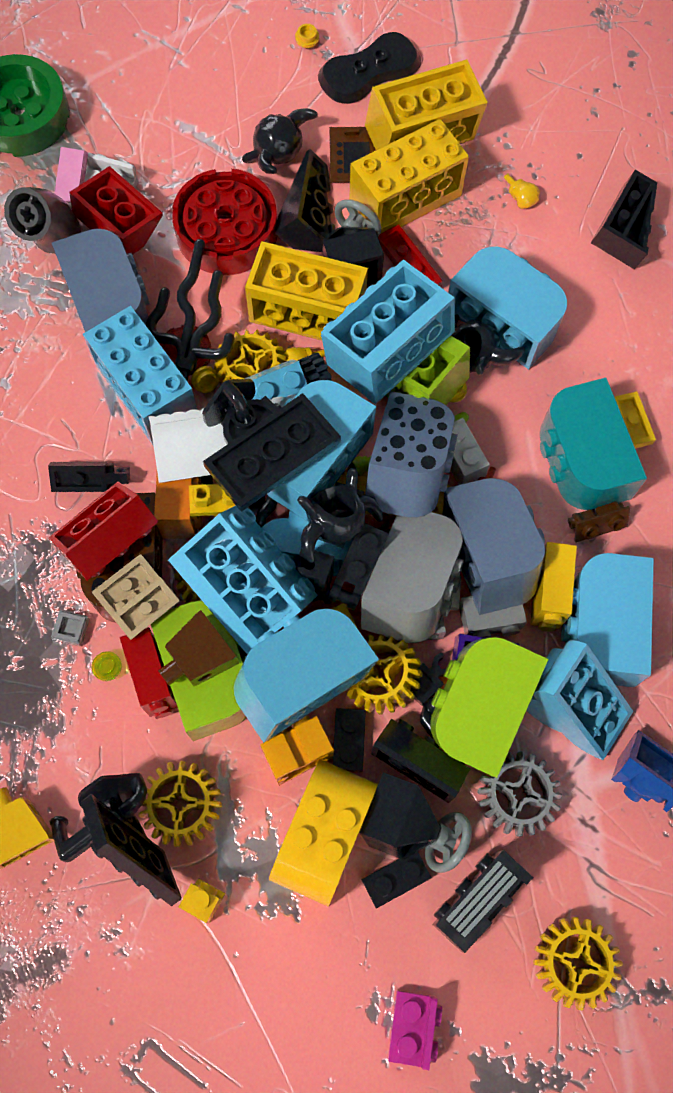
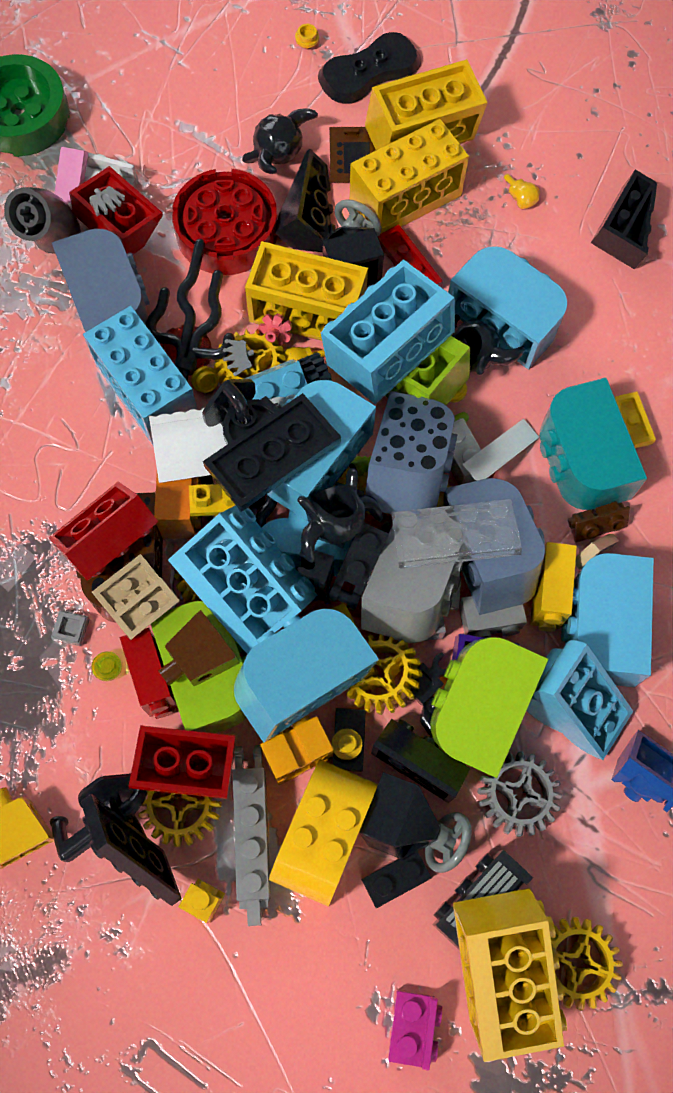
(86, 476): black hinge -> none
(106, 198): none -> light grey piece
(183, 762): none -> red slope
(239, 355): none -> light grey piece
(251, 836): none -> light grey hinge
(276, 329): none -> coral plant
(347, 744): none -> yellow plate
(456, 533): none -> clear plate
(501, 450): none -> white sticker
(510, 974): none -> yellow brick
(597, 547): none -> tan tile

